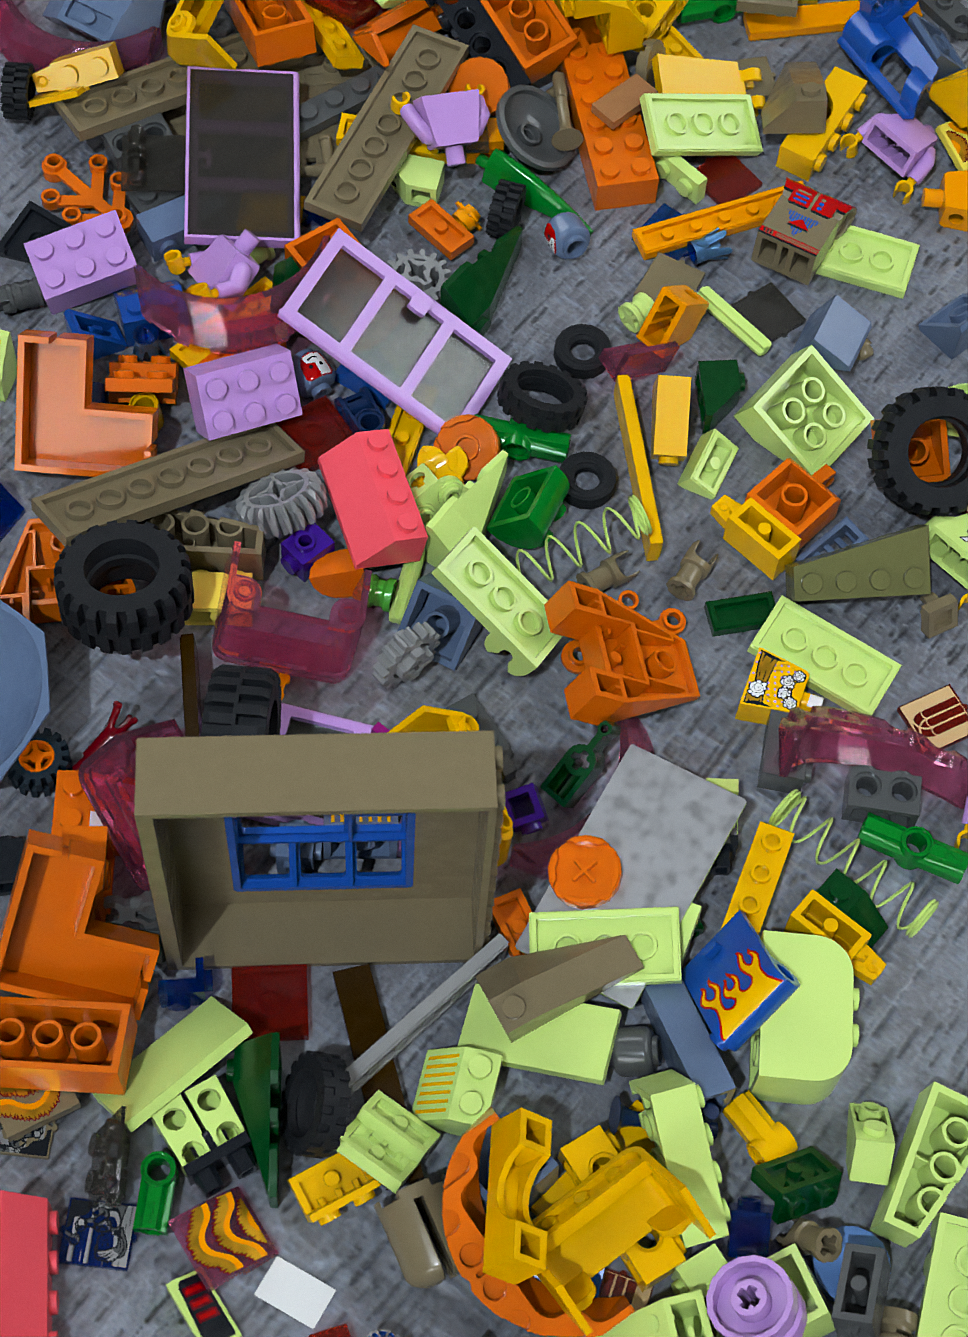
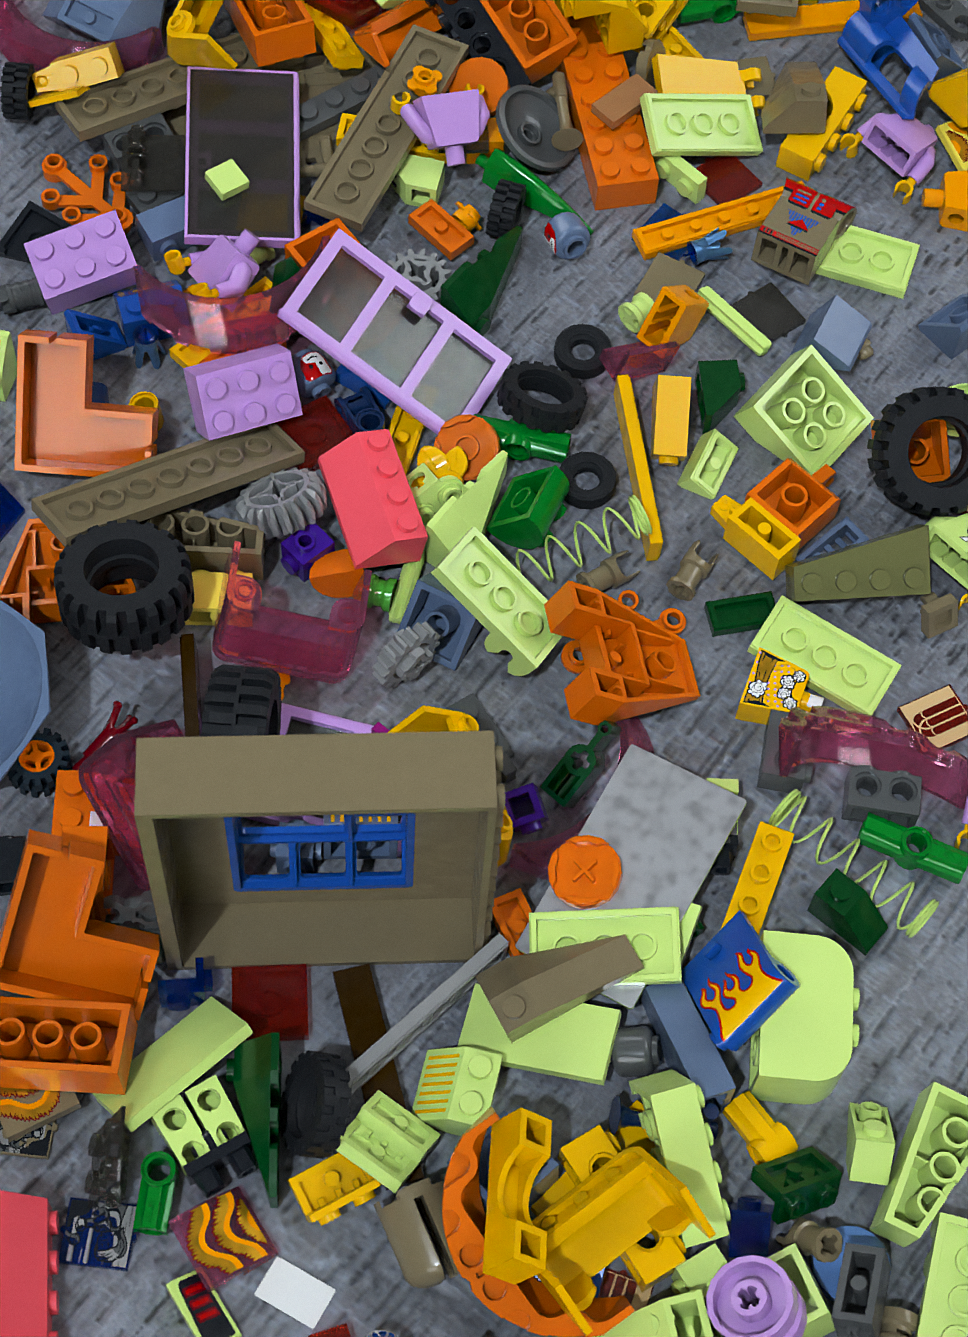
(133, 376): orange brick -> none
(227, 179): none -> yellowish green tile
(424, 81): none -> light orange plate
(821, 918): yellow hinge -> none

